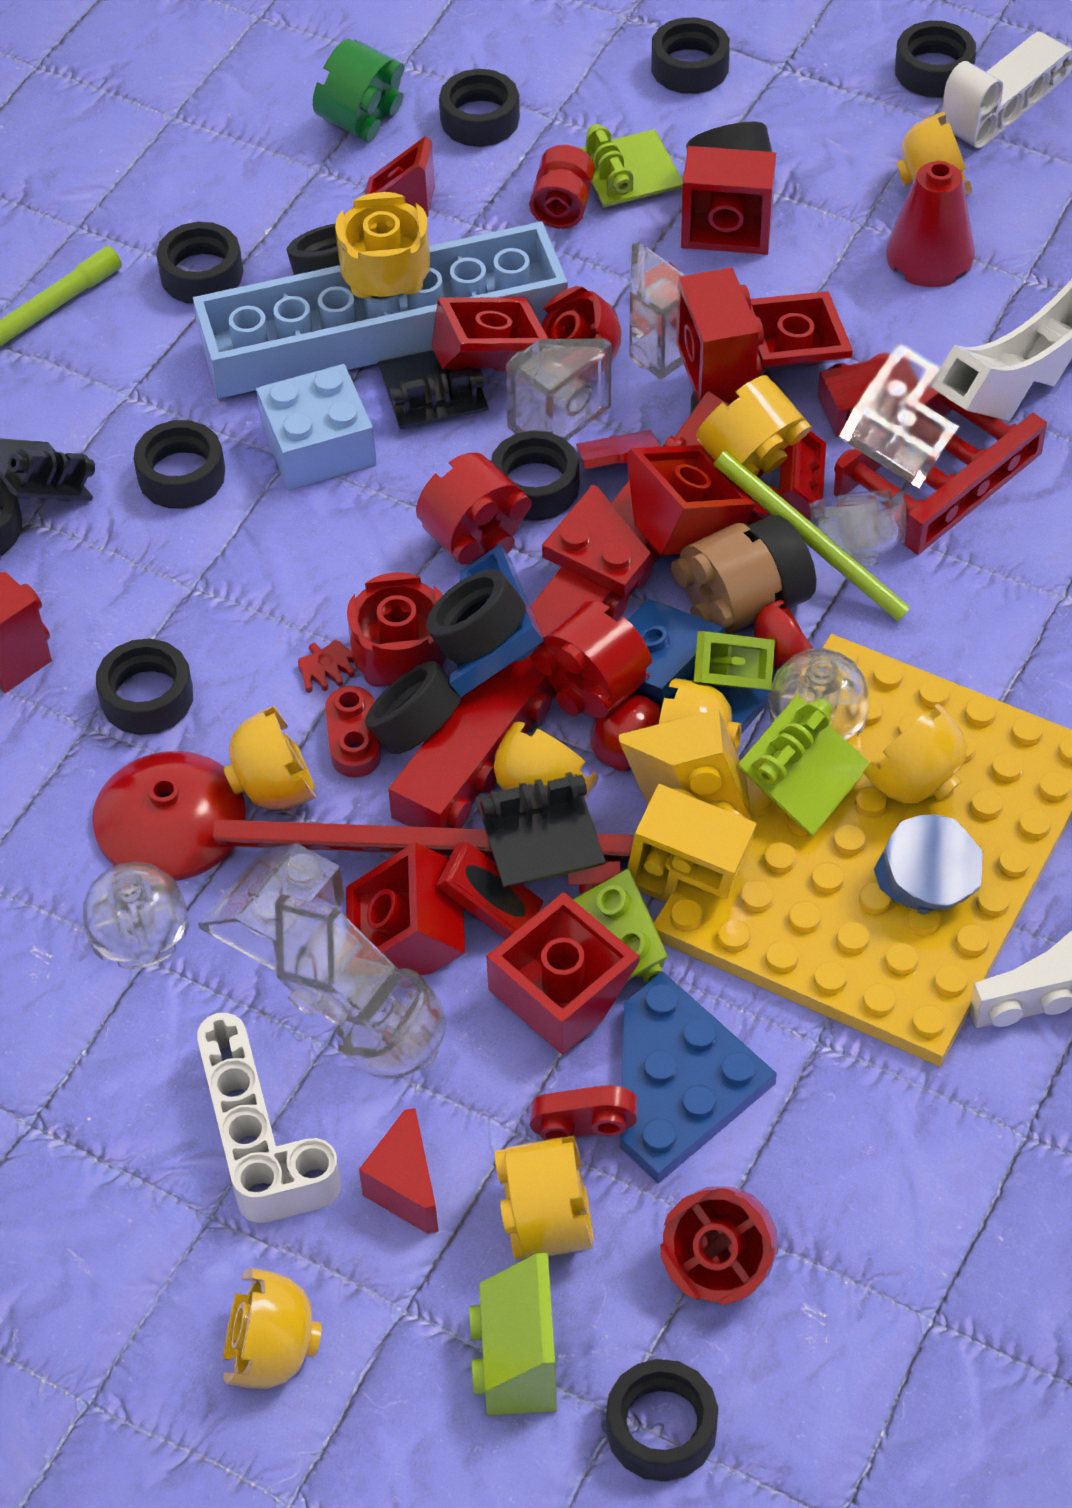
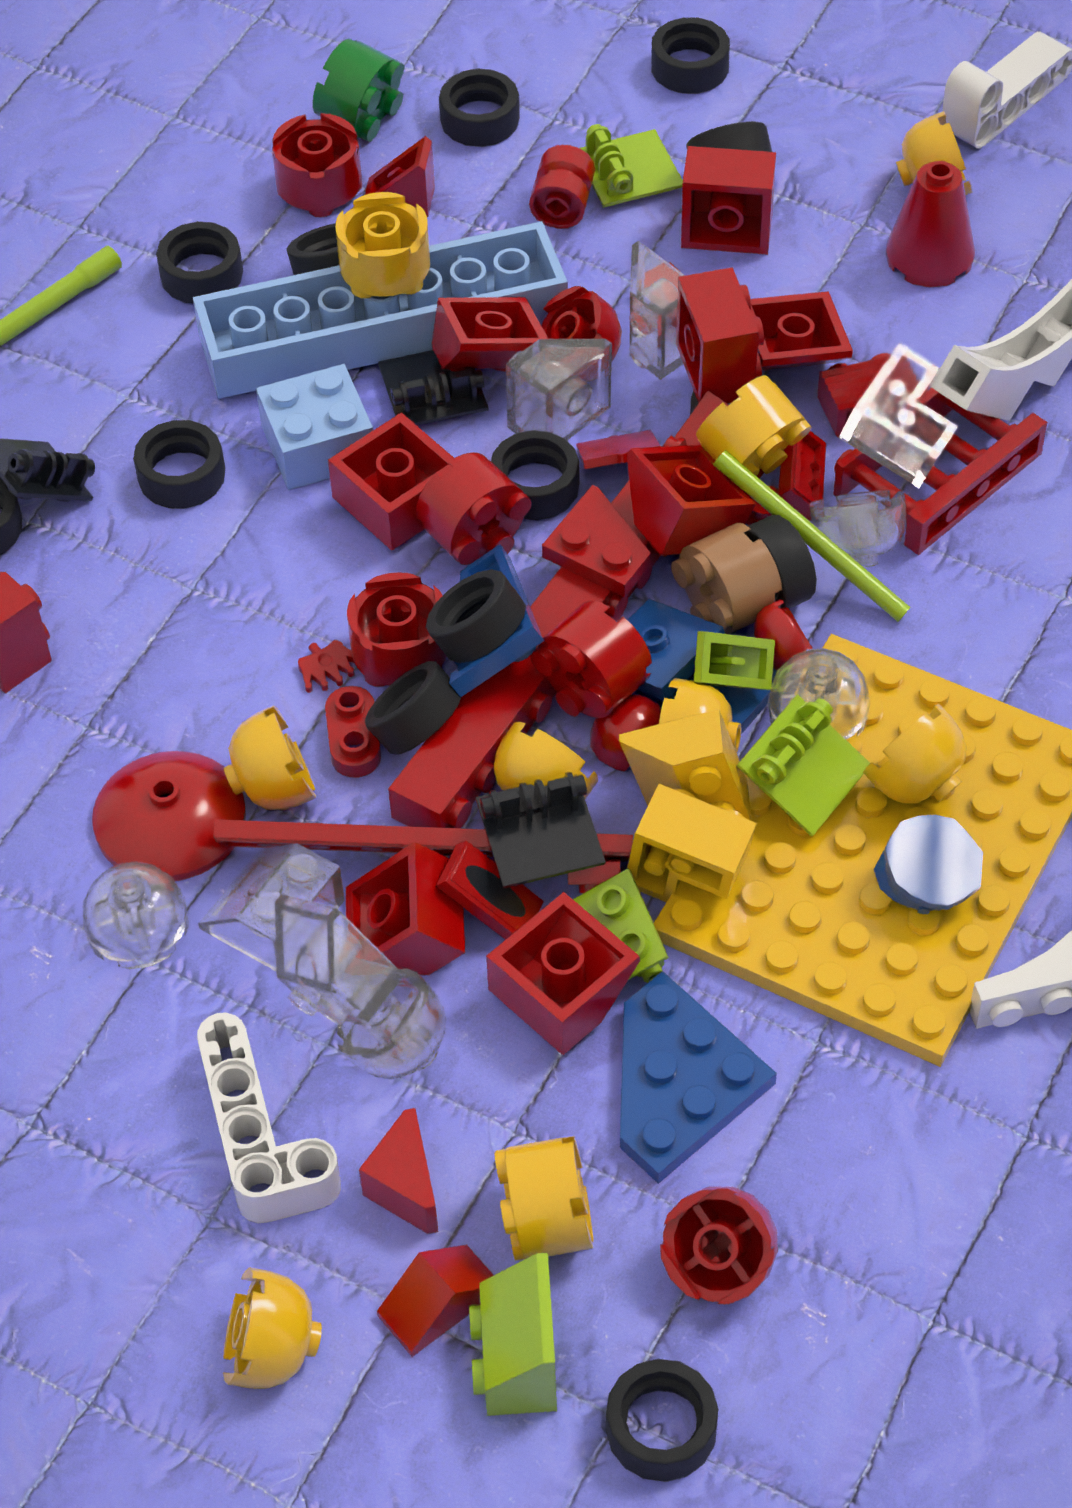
(138, 657): black tyre -> none
(317, 163): none -> red brick
(384, 476): none -> red brick
(433, 1295): none -> red slope
(584, 1112): red plate -> none
(931, 38): black tyre -> none

